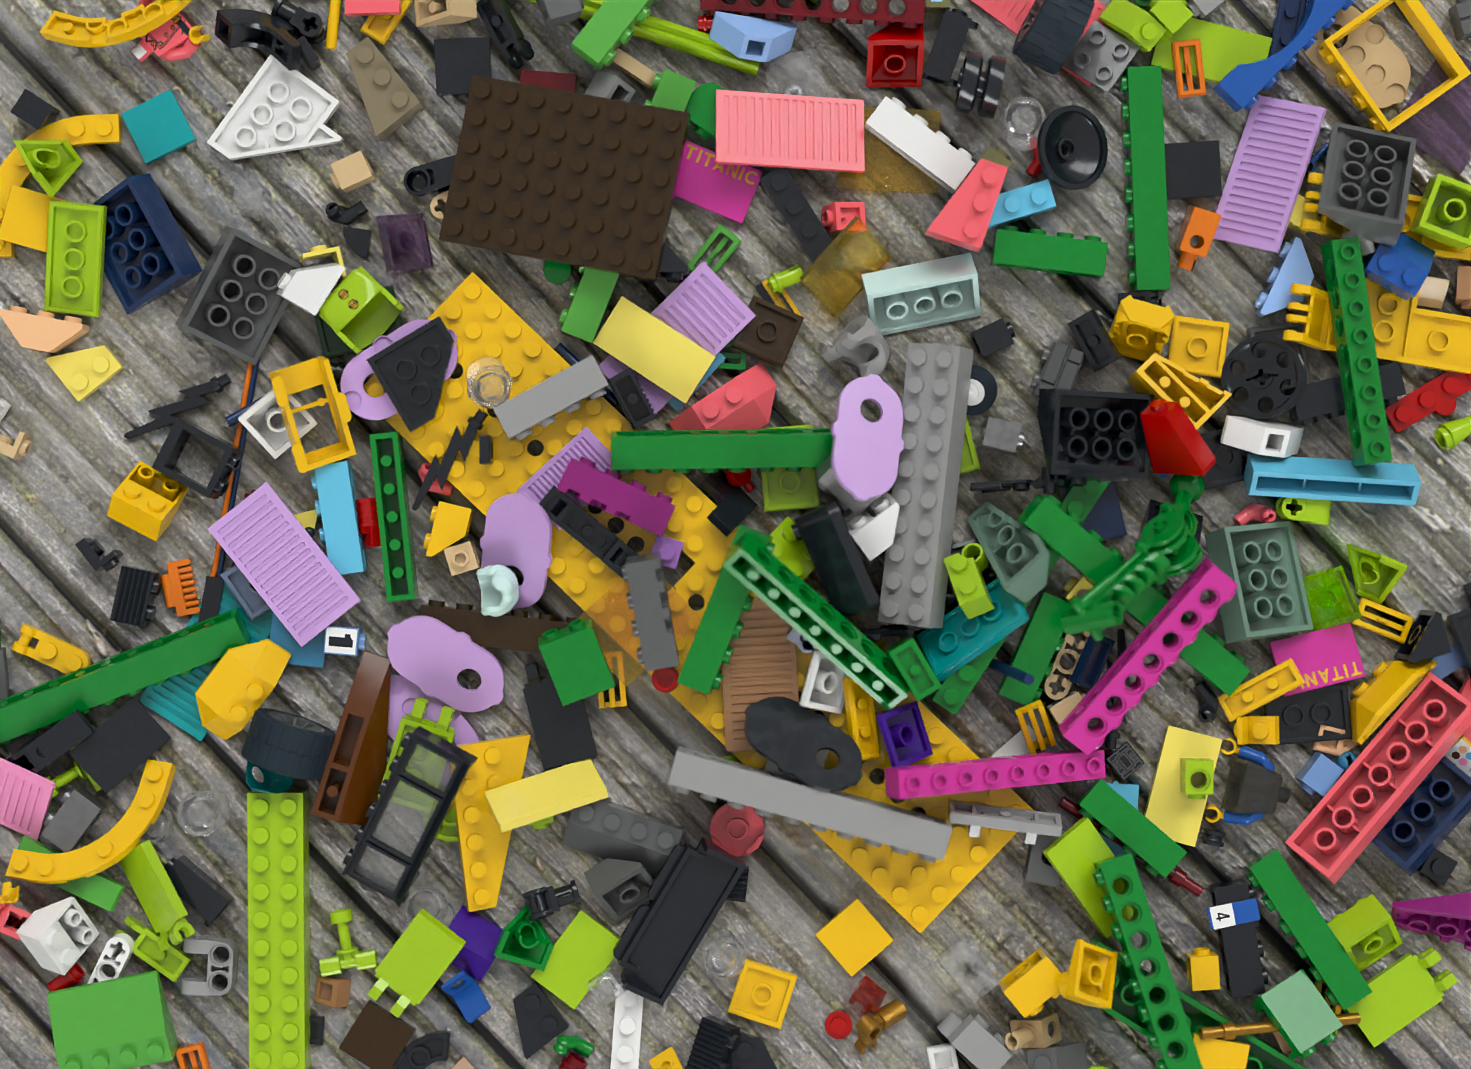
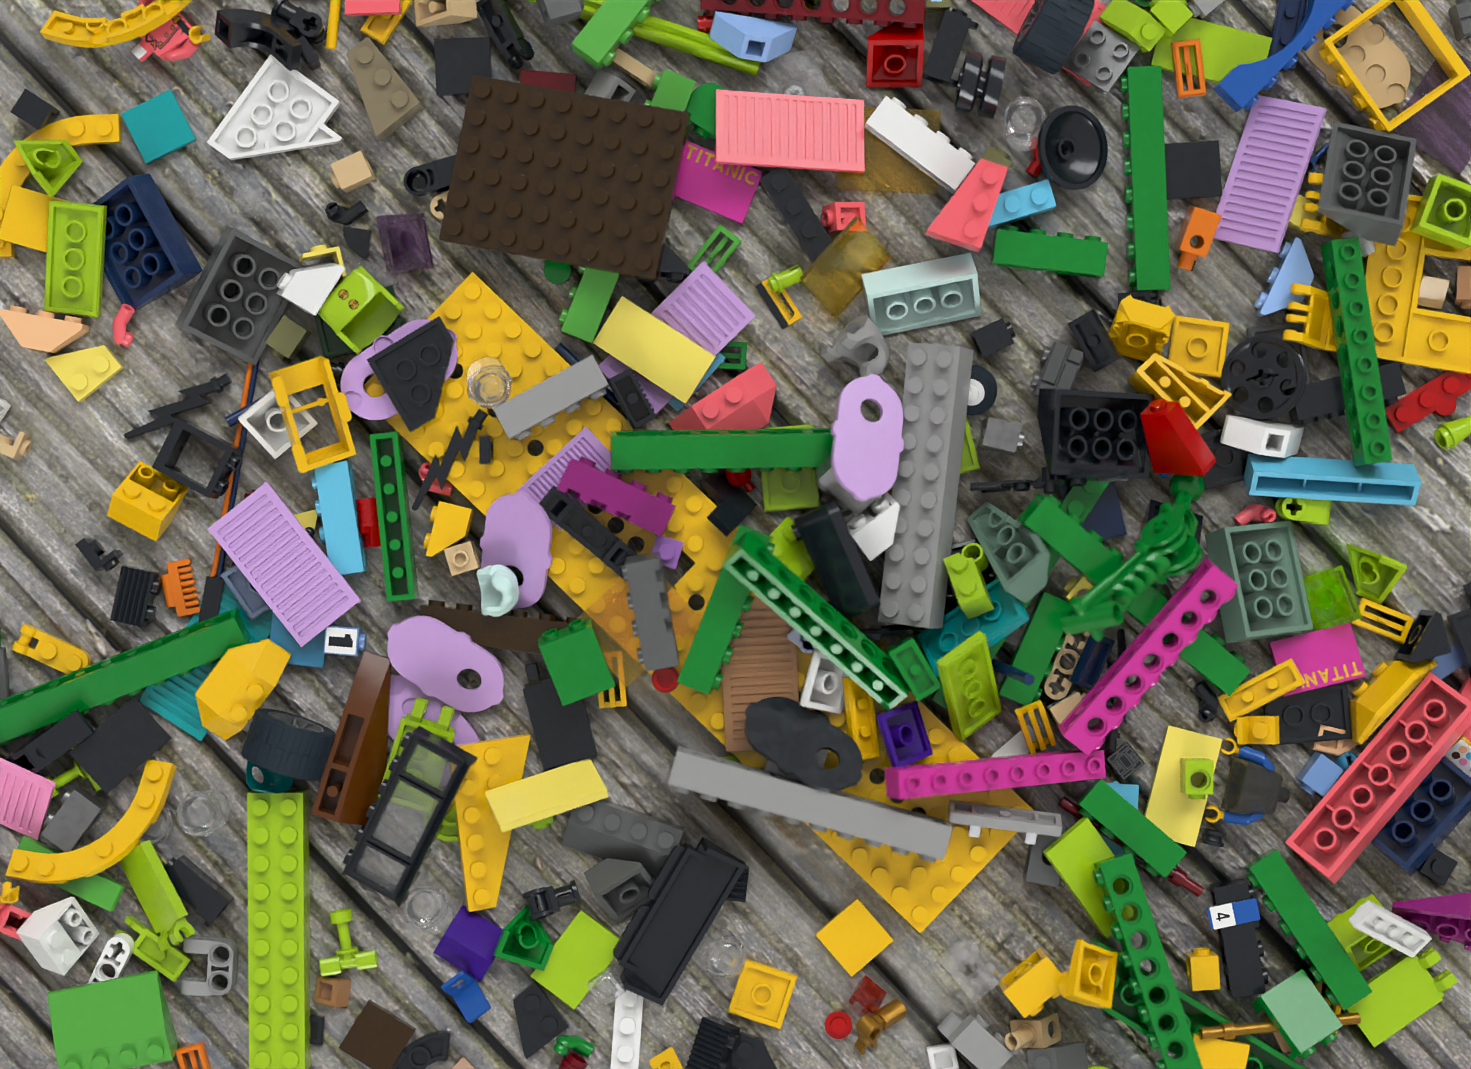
(73, 976): red pin -> none
(119, 325): none -> coral arm
(287, 339): none -> olive brick
(416, 961): lime tile -> none
(737, 829): coral tile -> none
(769, 332): dark brown tile -> none
(969, 686): none -> lime tile
(1389, 928): none -> white plate
(1400, 266): blue slope -> none

